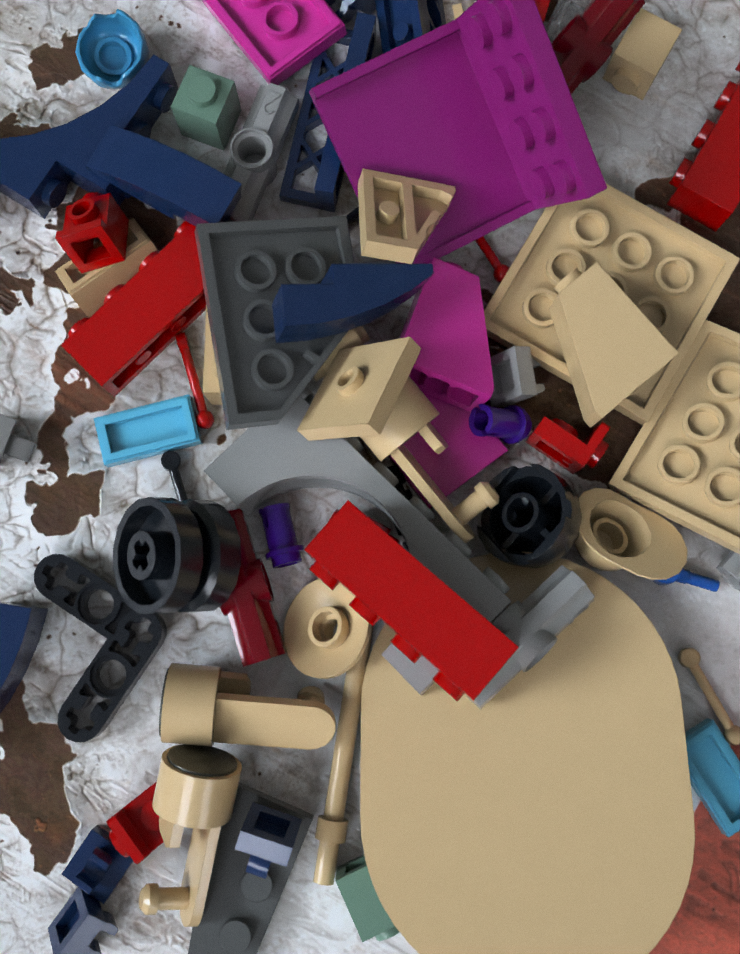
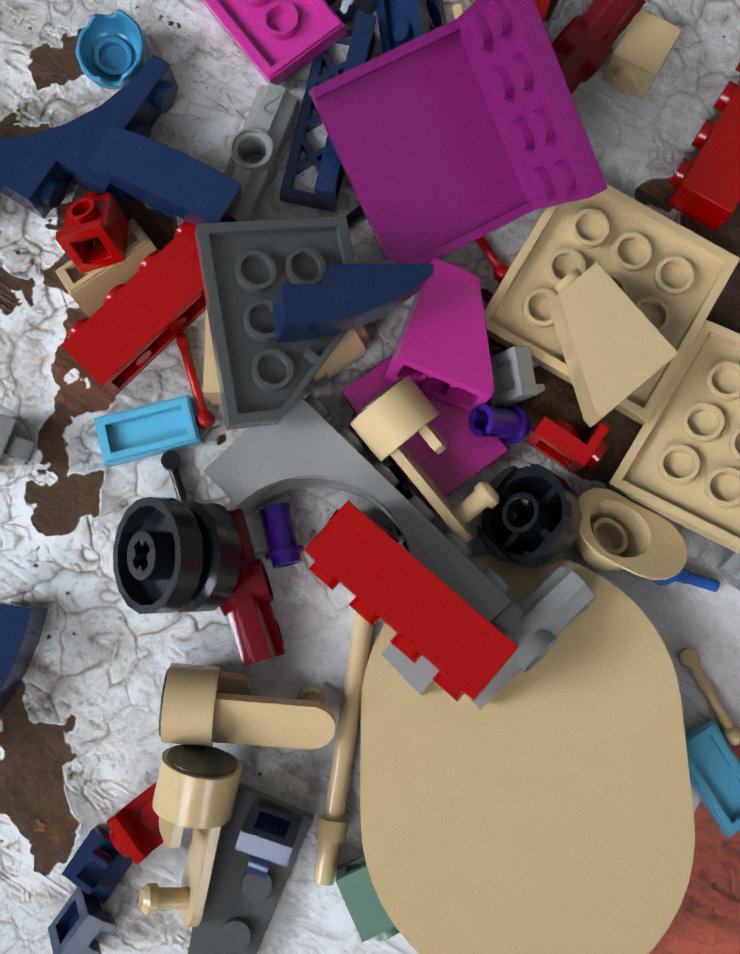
(114, 627): black beam -> none
(206, 107): sand green brick -> none
(310, 631): tan dish -> none
(360, 390): tan plate -> none
(398, 214): tan wing -> none

